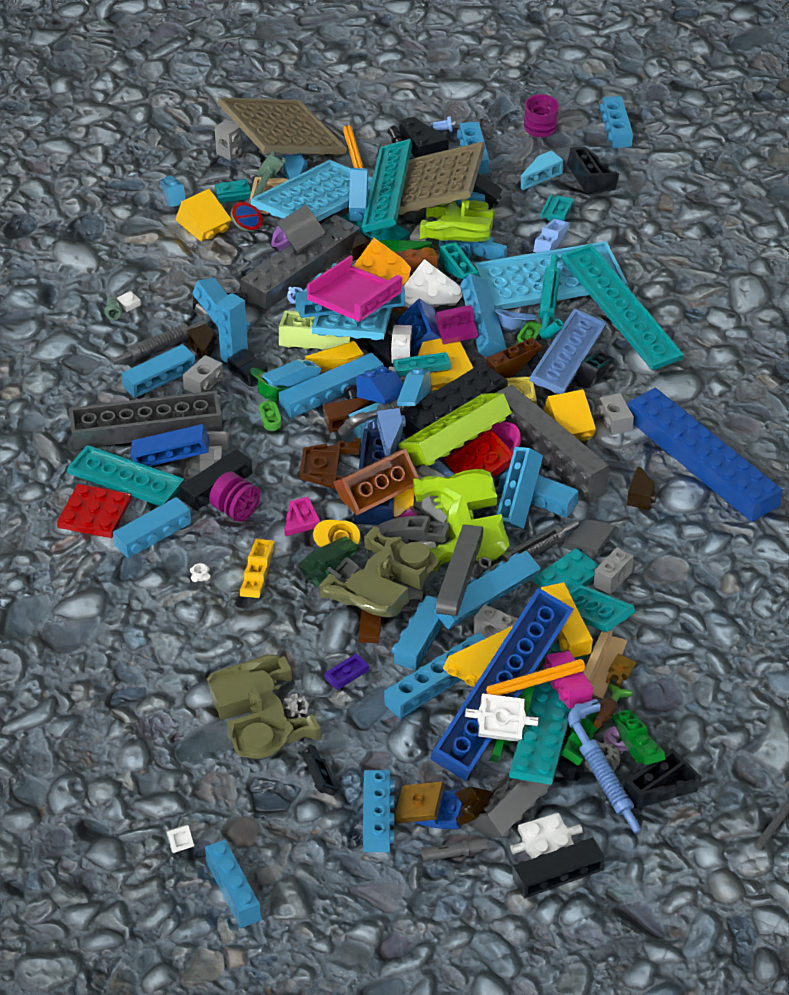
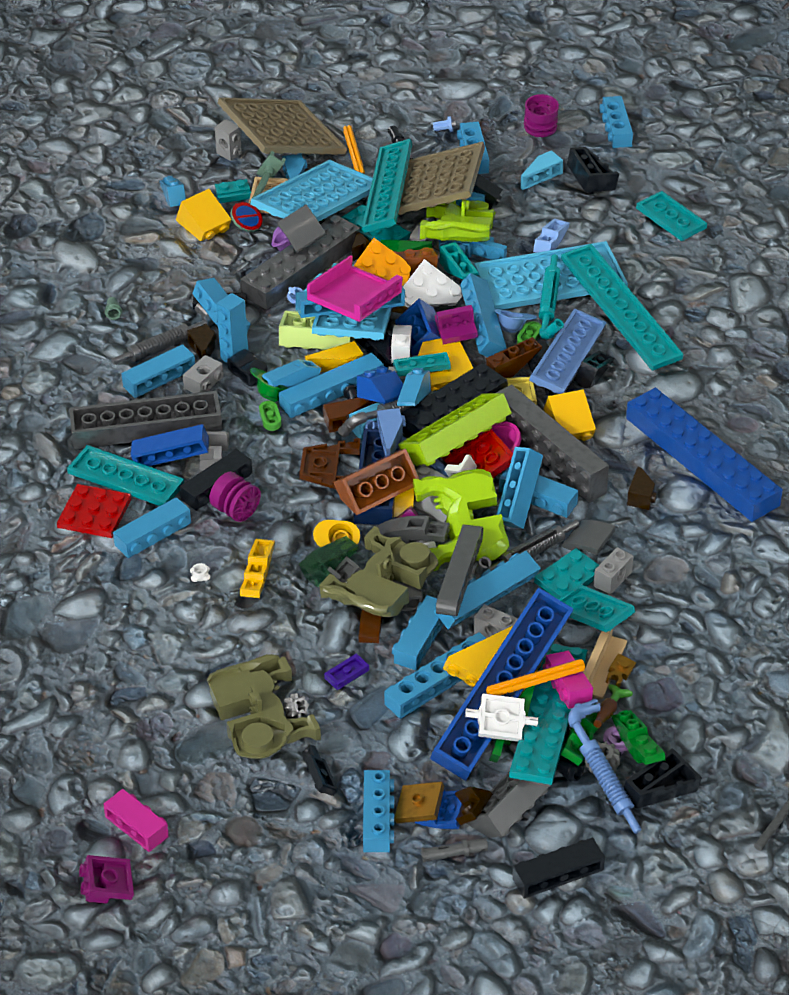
(106, 879): none -> magenta plate
(128, 301): white plate -> none
(136, 820): none -> dark pink brick
(180, 838): white plate -> none
(233, 883): dark azure brick -> none
(300, 517): dark pink wing -> none
(358, 194): dark azure slope -> none
(424, 138): black wedge -> none
(467, 464): none -> white panel
(544, 836): white plate -> none
(557, 208): teal plate -> none
(574, 635): yellow brick -> none
(615, 414): light grey brick -> none
(671, 215): none -> teal plate

